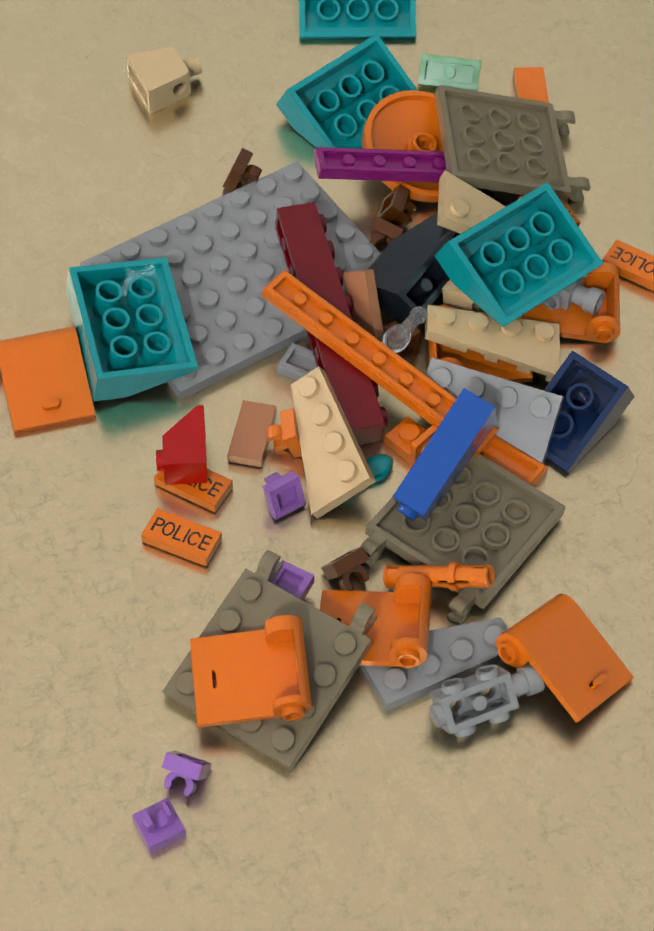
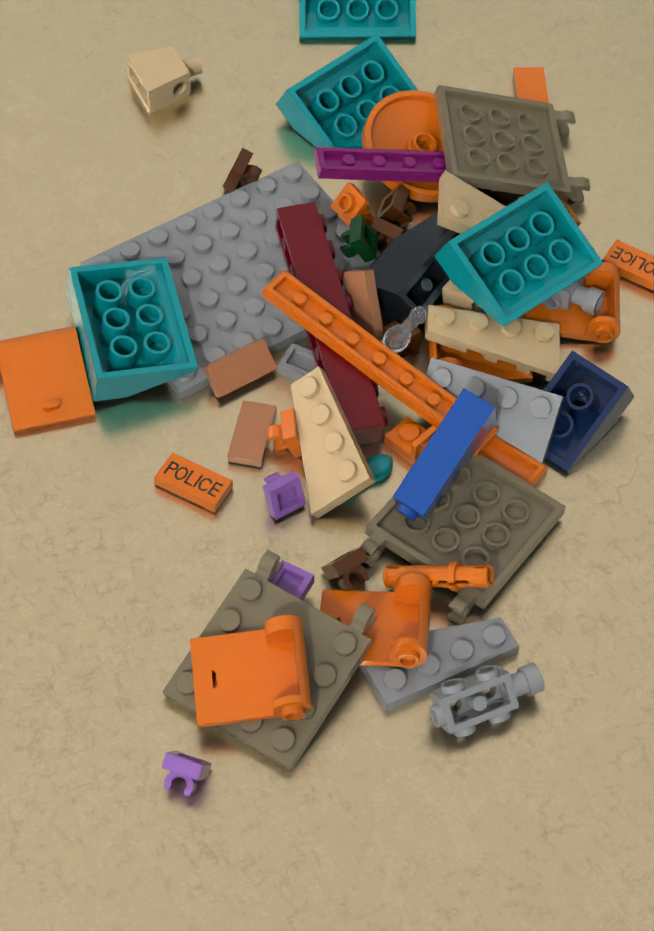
(159, 825): medium lavender tile -> none
(181, 537): orange tile -> none
(184, 450): red slope -> none
(239, 367): none -> nougat tile
(351, 204): none -> orange bracket
(360, 240): none -> dark green tile
(449, 72): plate -> none
(566, 655): orange door -> none

